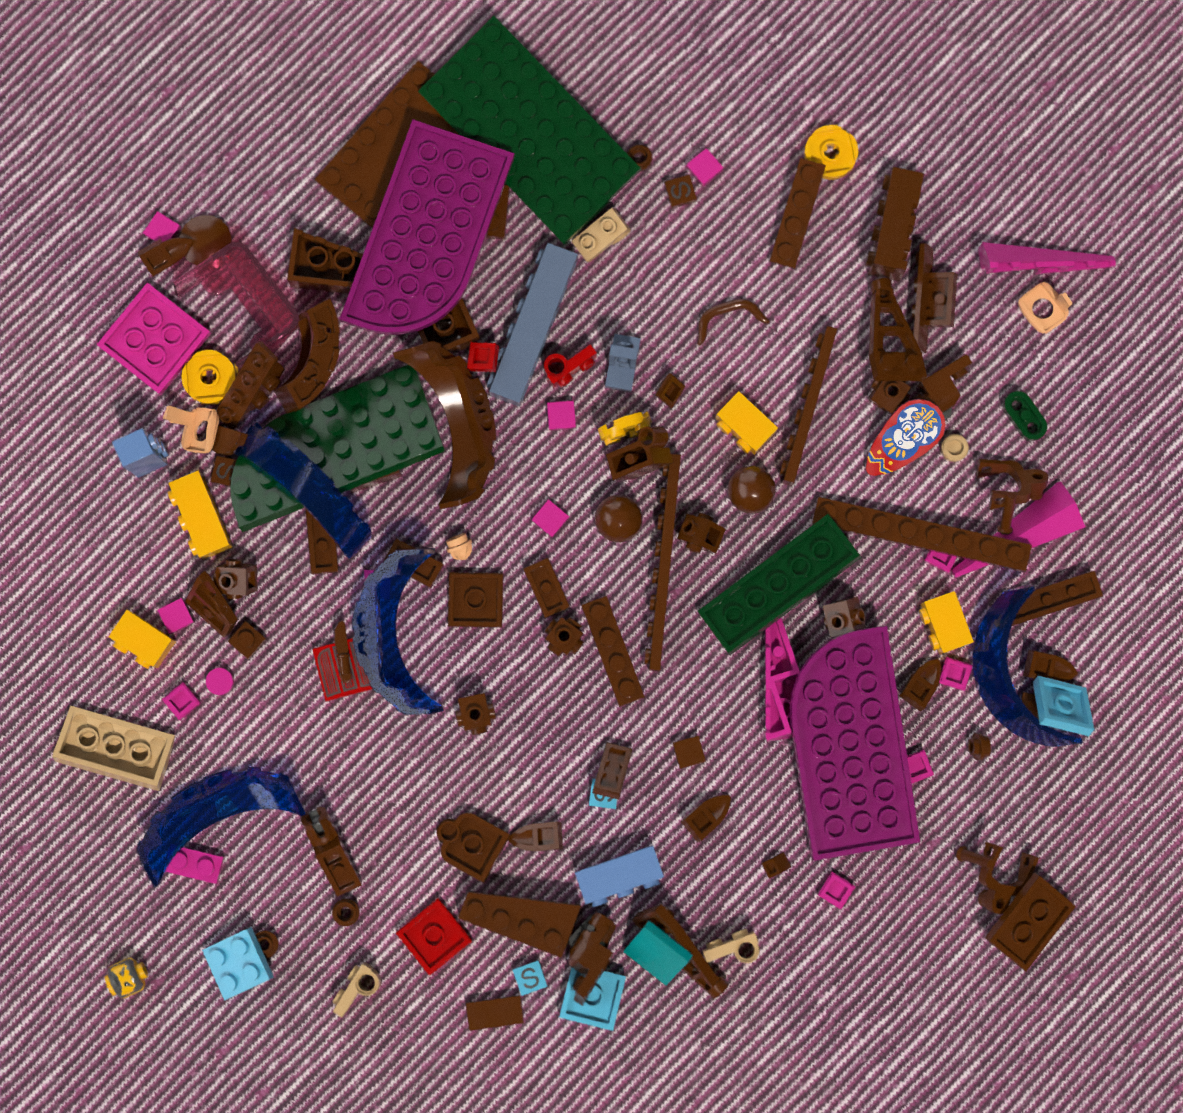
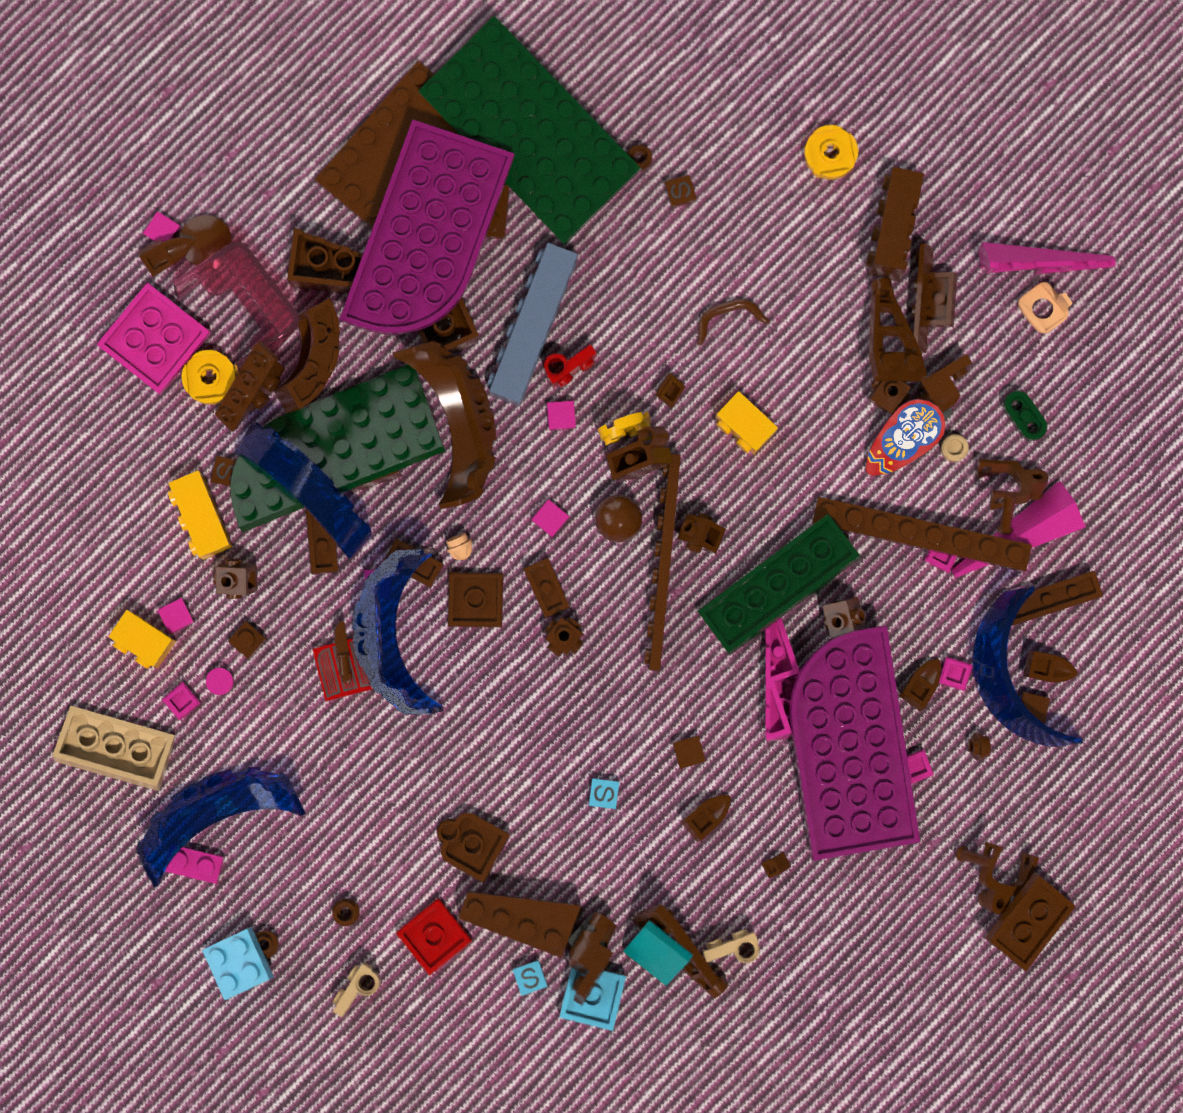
(126, 978): head -> none
(141, 452): medium blue brick -> none
(192, 421): light nougat piece -> none
(211, 605): reddish brown wing -> none
(228, 440): reddish brown tile -> none
(330, 851): reddish brown plate -> none
(470, 704): reddish brown brick -> none
(483, 357): red plate -> none
(494, 1012): reddish brown tile -> none
(538, 837): reddish brown plate -> none
(601, 234): tan plate -> none
(612, 651): reddish brown plate -> none
(612, 770): reddish brown plate -> none
(619, 876): medium blue brick -> none
(622, 362): sand blue bracket -> none
(704, 167): dark pink tile -> none
(751, 489): reddish brown piece -> none
(797, 213): reddish brown plate -> none
(804, 416): reddish brown plate -> none
(836, 890): dark pink tile -> none
(946, 623): yellow brick -> none
(1063, 706): medium azure plate -> none

